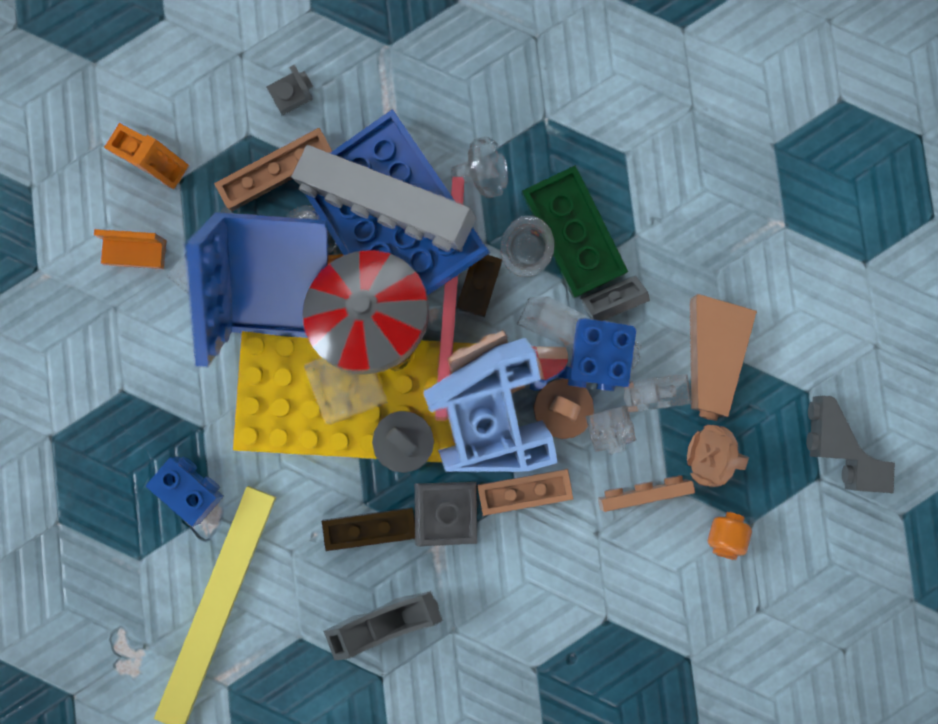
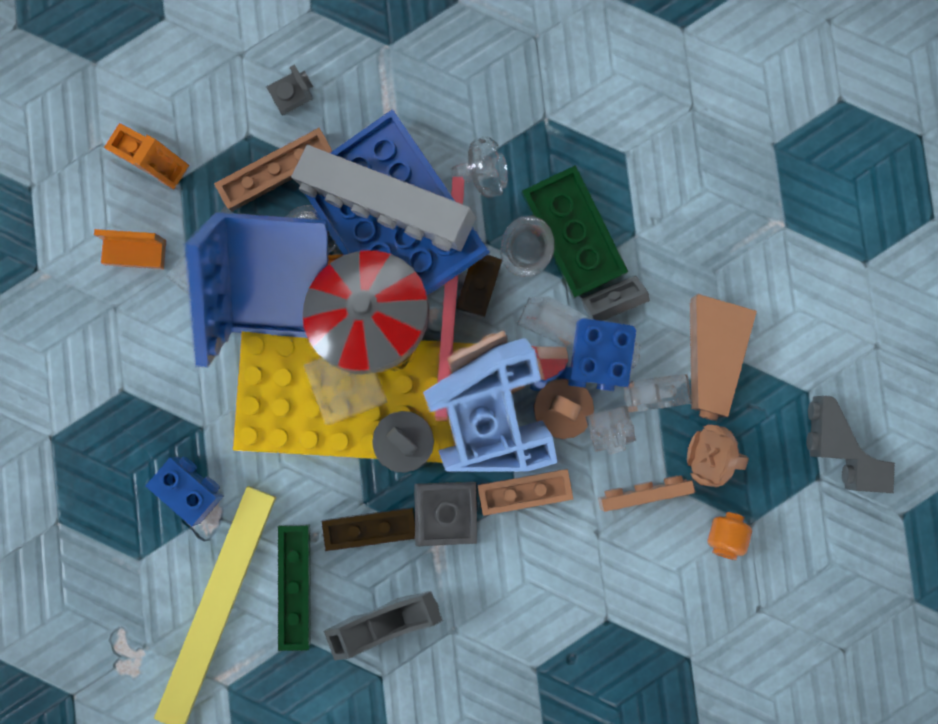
(294, 588): none -> dark green plate

